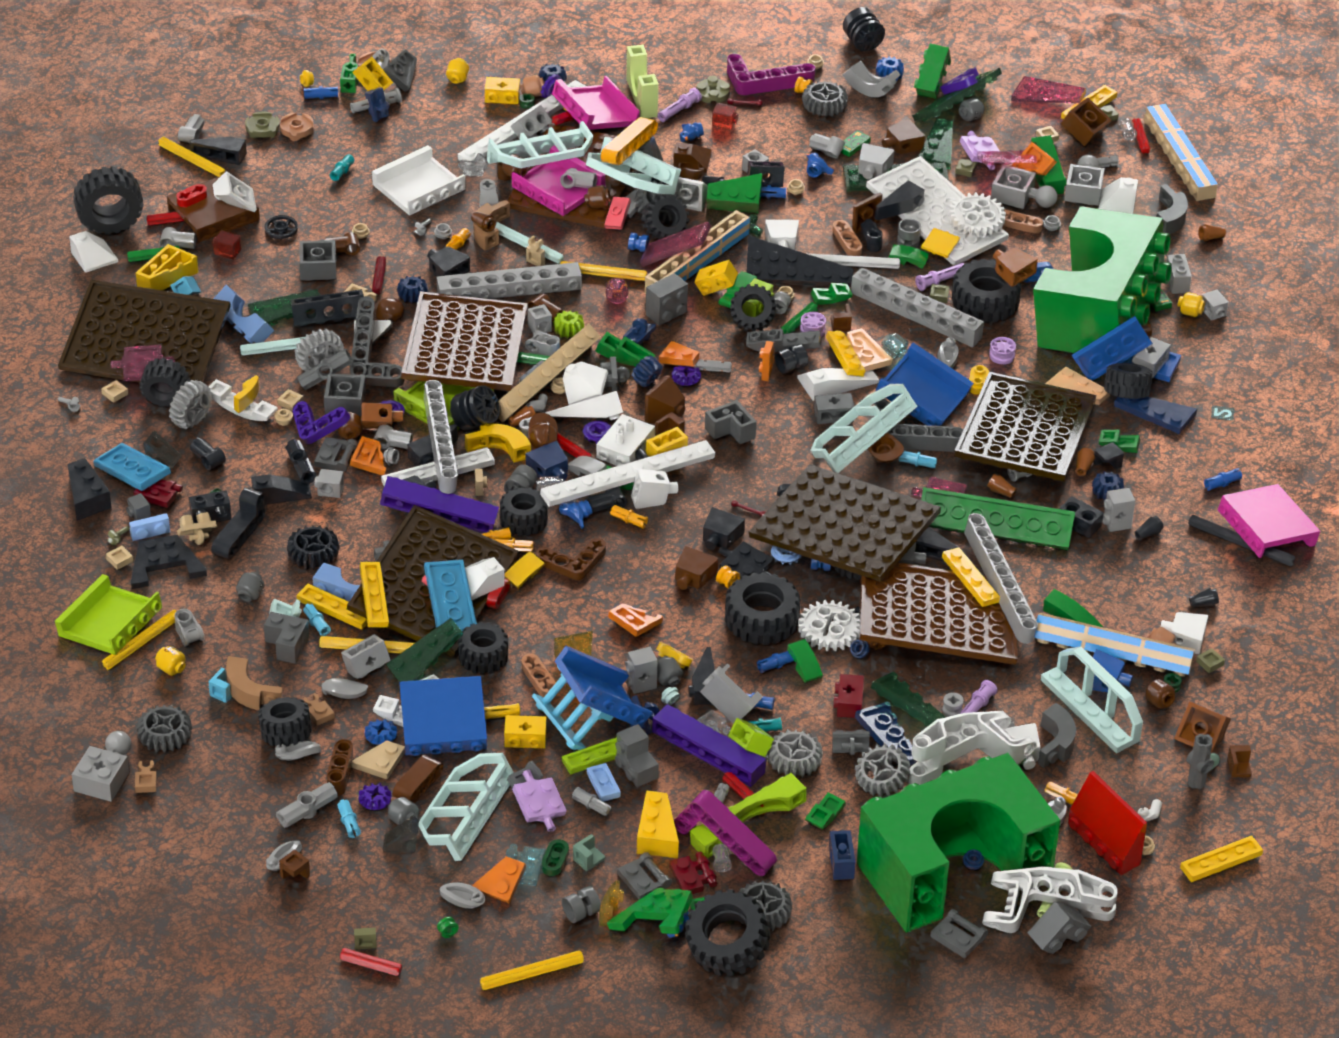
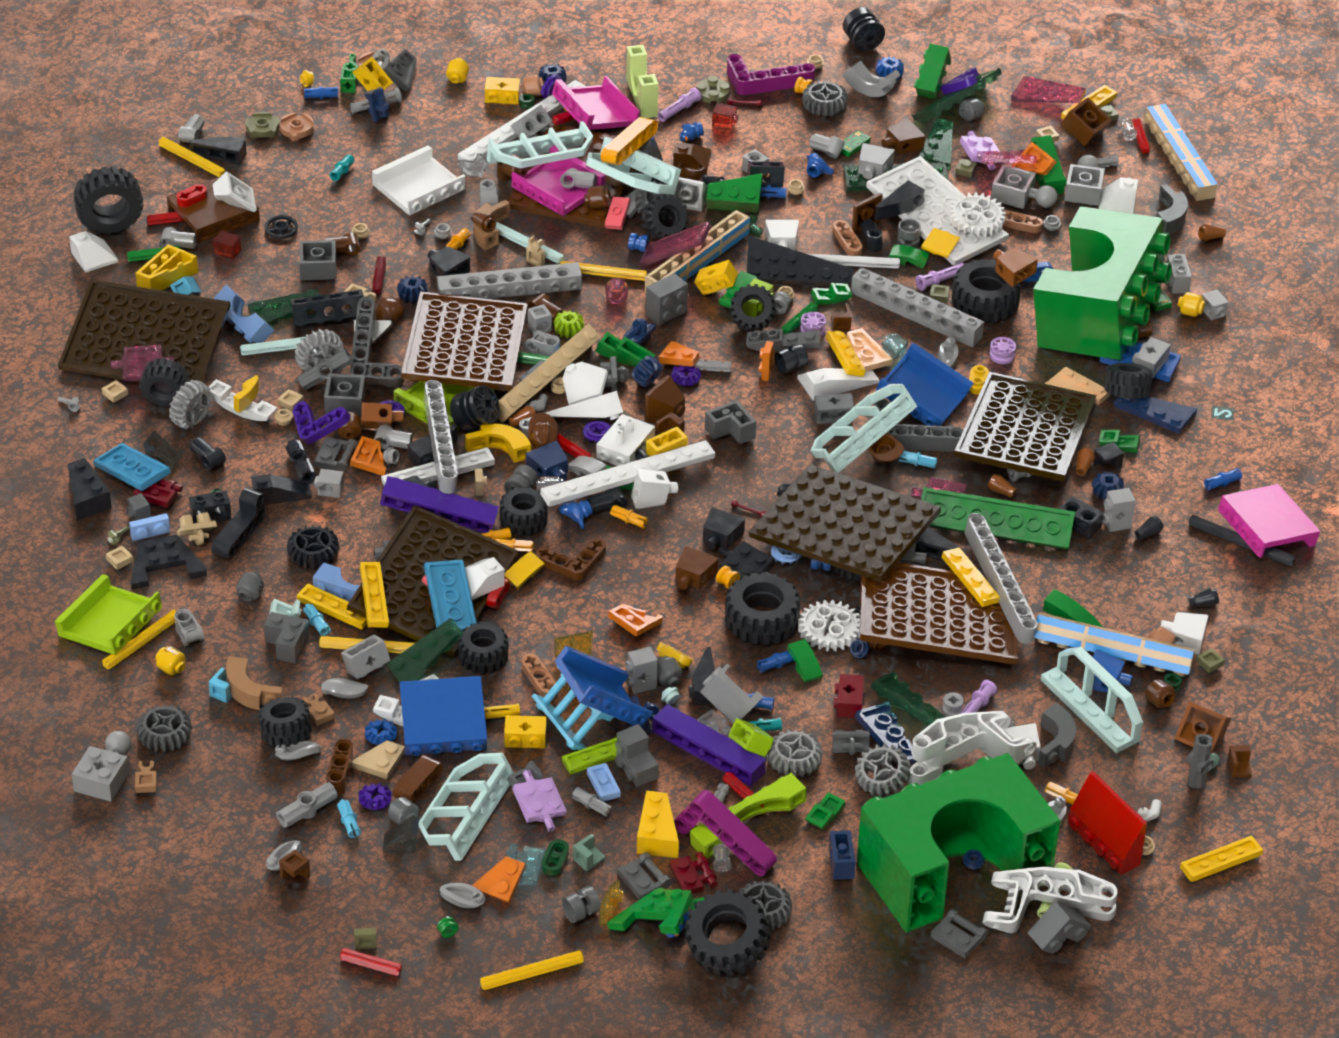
(1112, 348): blue plate -> none

